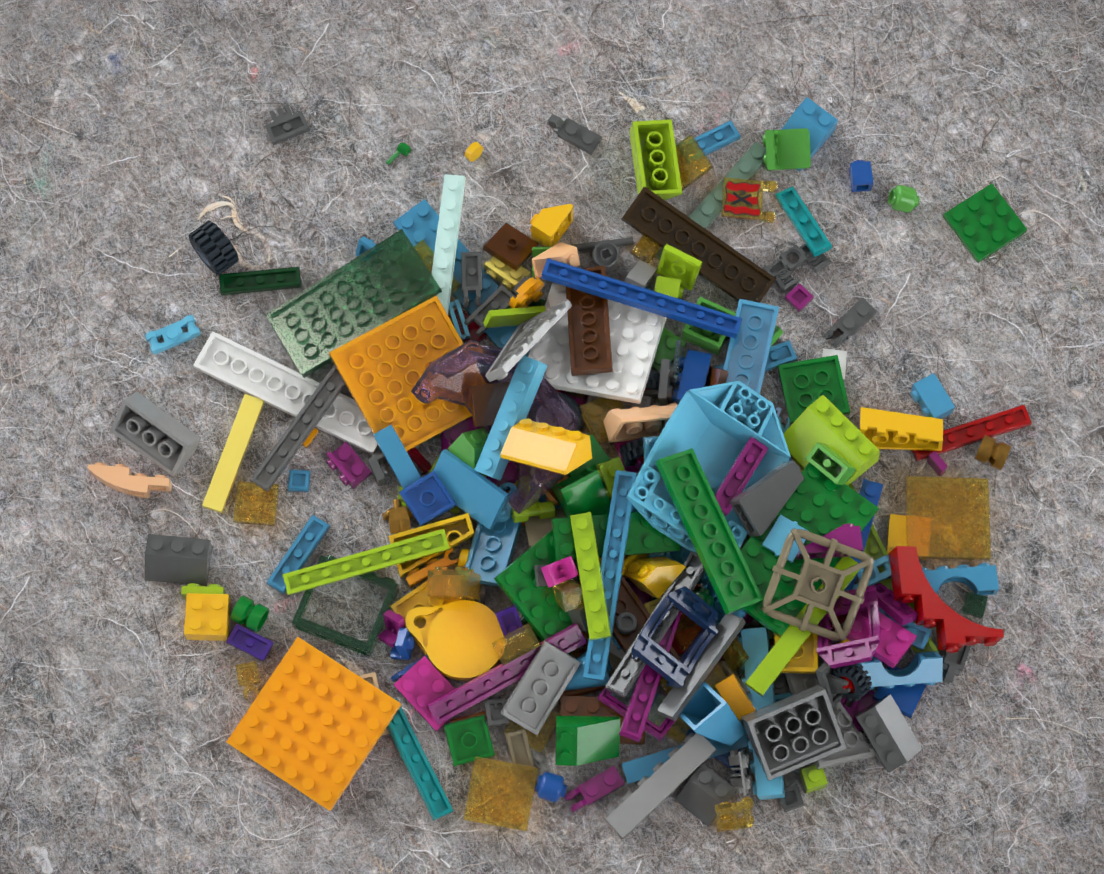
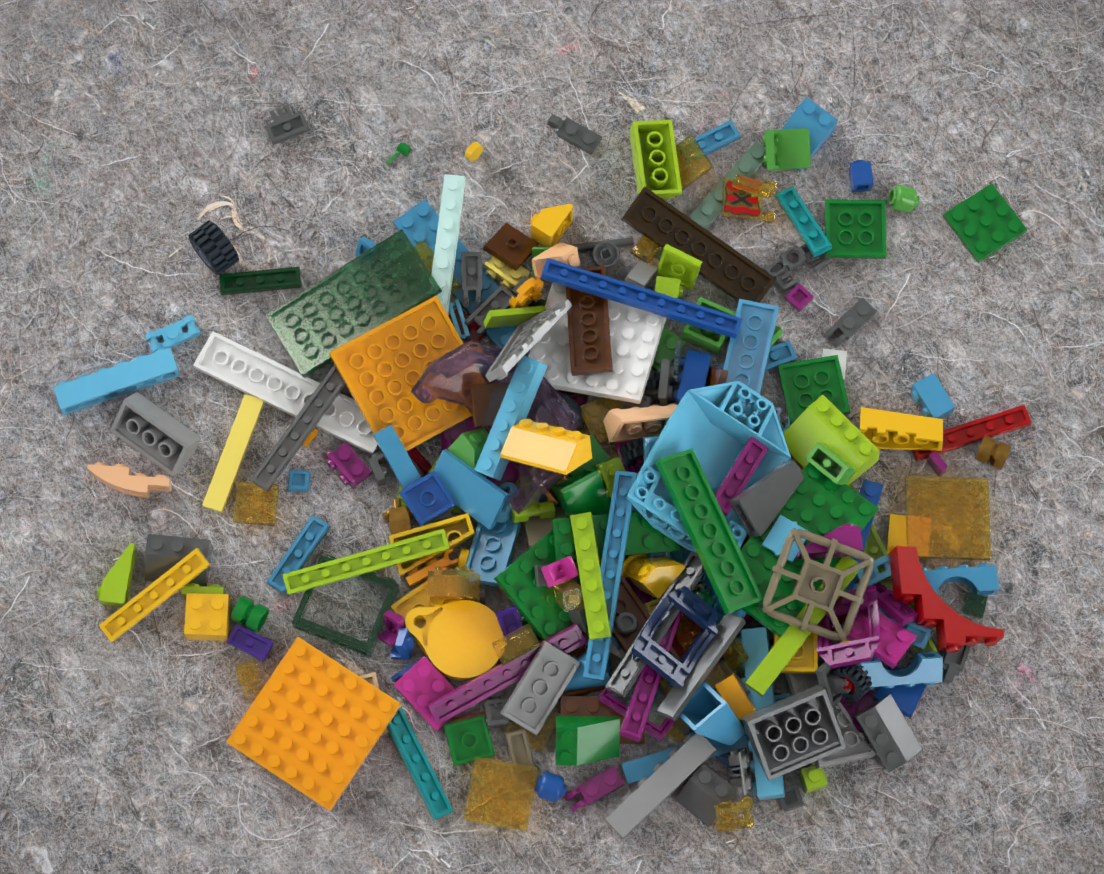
(116, 381): none -> medium azure brick
(117, 582): none -> lime slope
(154, 595): none -> yellow plate
(753, 186): none -> clear yellow tile
(856, 228): none -> green plate

